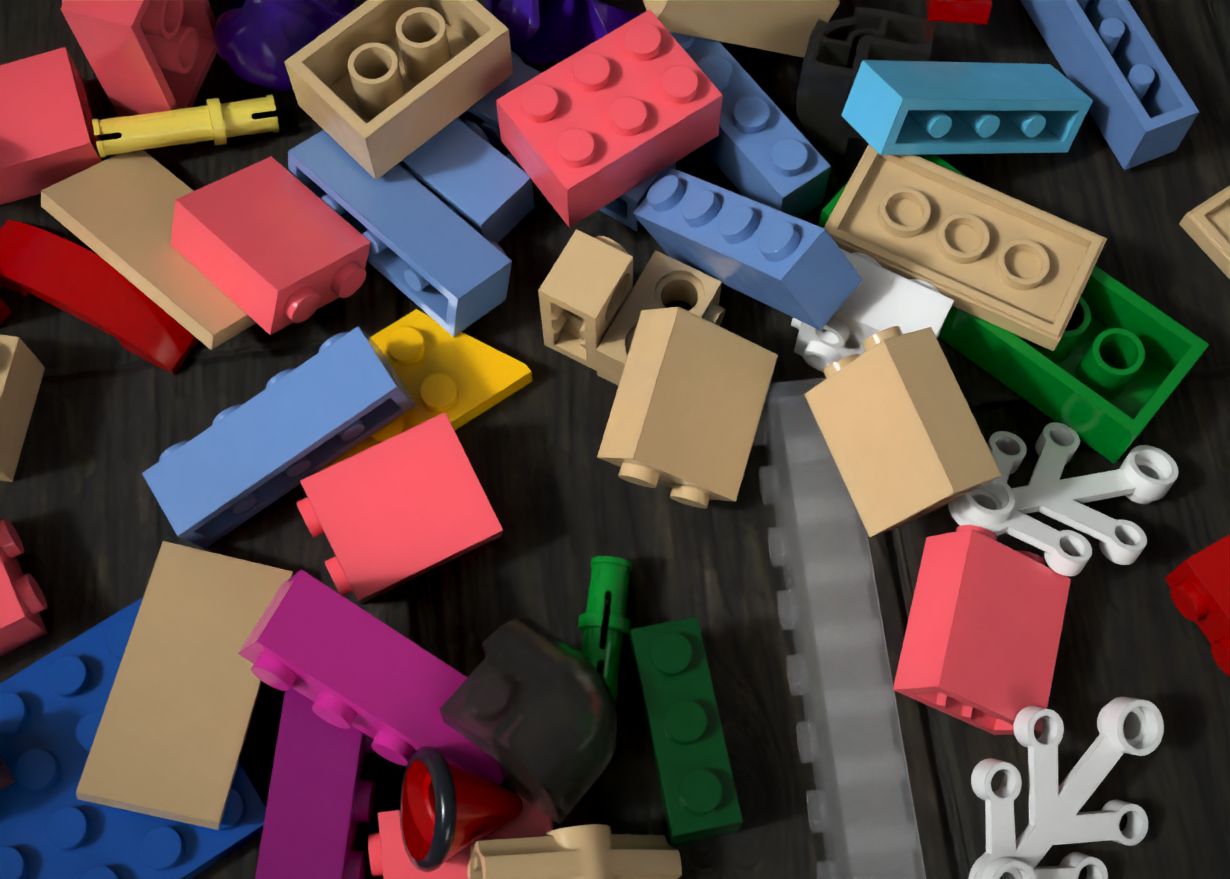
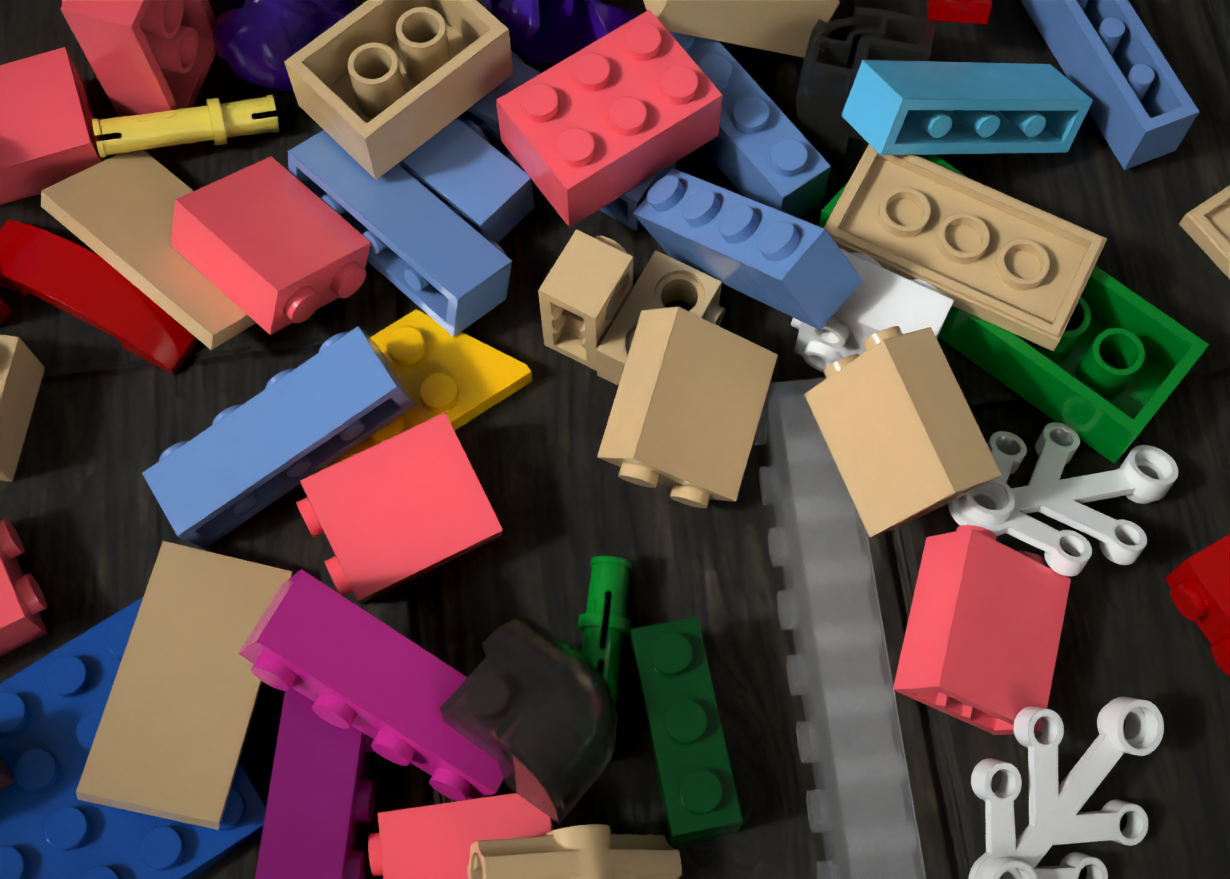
(448, 808): red hat -> none

